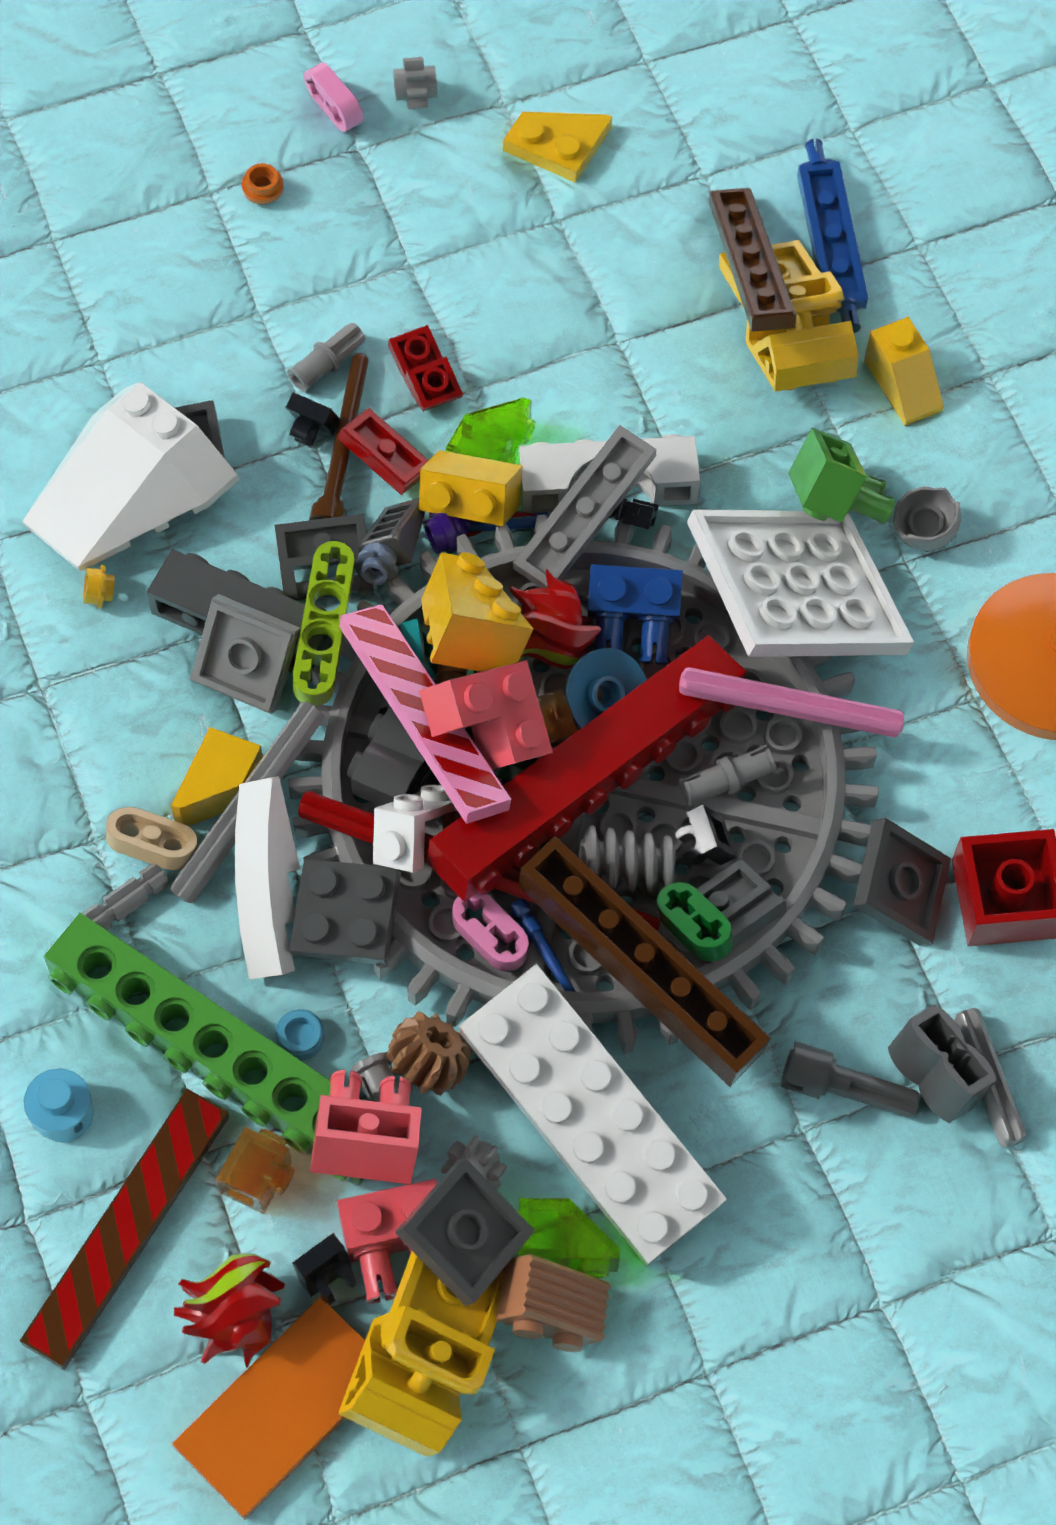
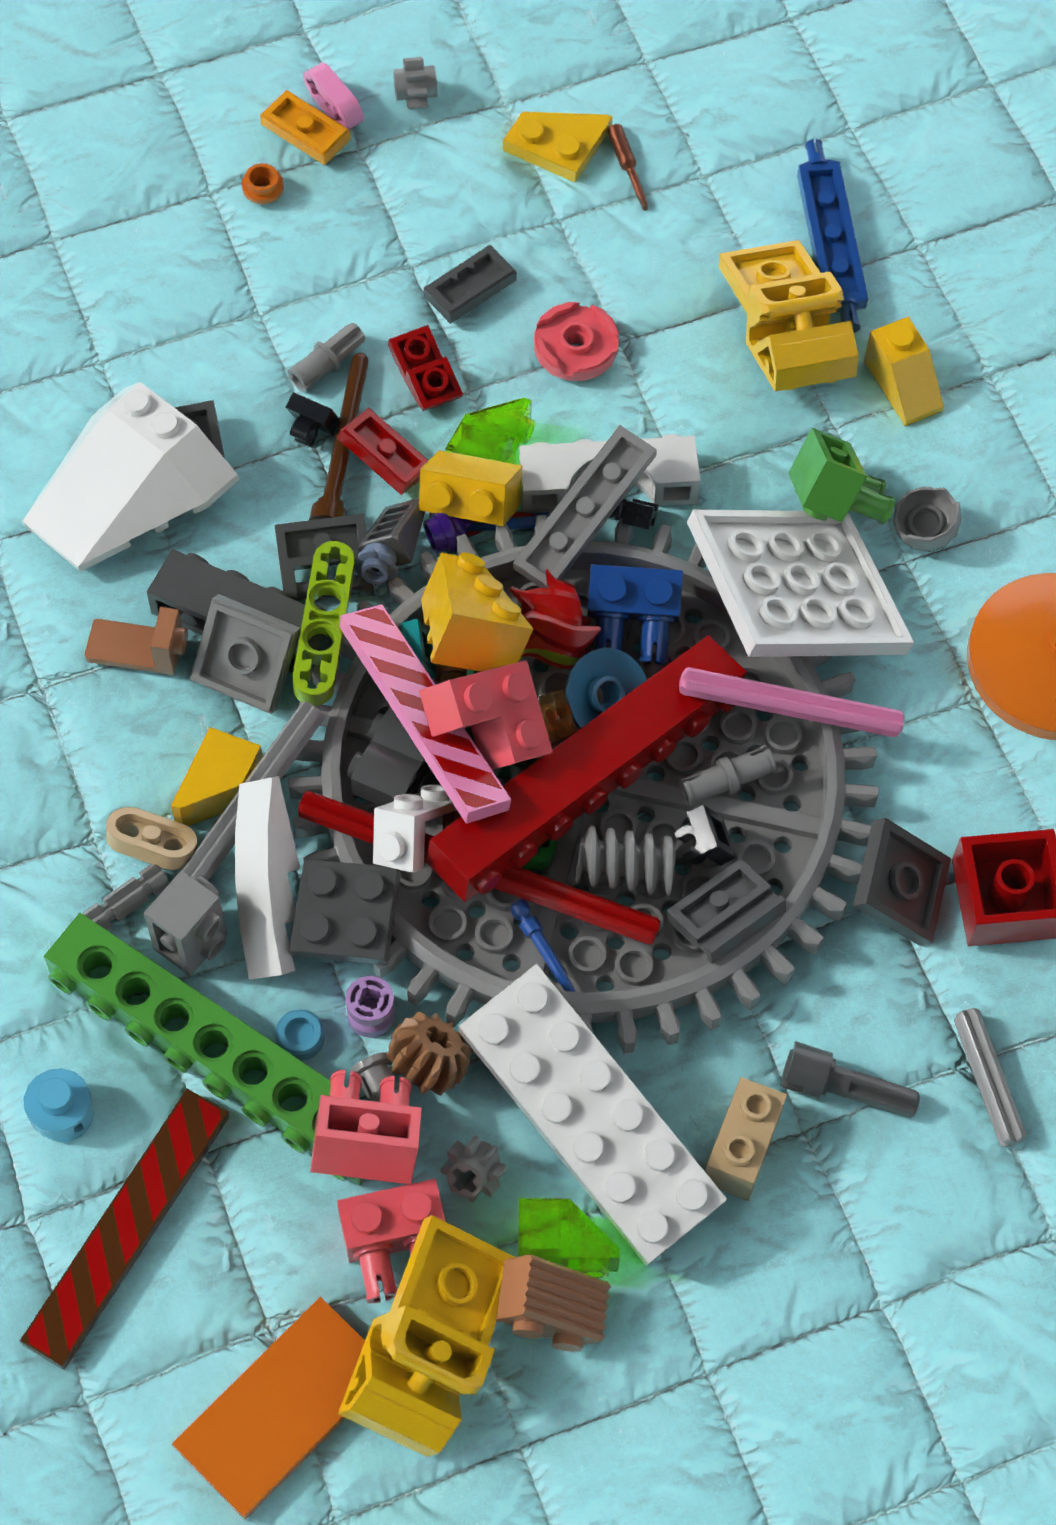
(98, 586): yellow plate -> none
(139, 645): none -> nougat bracket
(187, 922): none -> light grey brick
(232, 1306): red hair -> none
(256, 1169): clear orange brick -> none
(305, 127): none -> light orange plate
(322, 1266): black tile -> none
(372, 1017): none -> lavender wheel
(465, 1231): dark grey plate -> none
(470, 284): none -> dark grey plate
(482, 937): bright pink beam -> none
(576, 324): none -> coral plate
(626, 160): none -> copper piece
(643, 961): reddish brown brick -> none
(701, 915): green beam -> none
(745, 1137): none -> tan brick
(752, 260): reddish brown tile -> none
(941, 1063): dark grey brick -> none

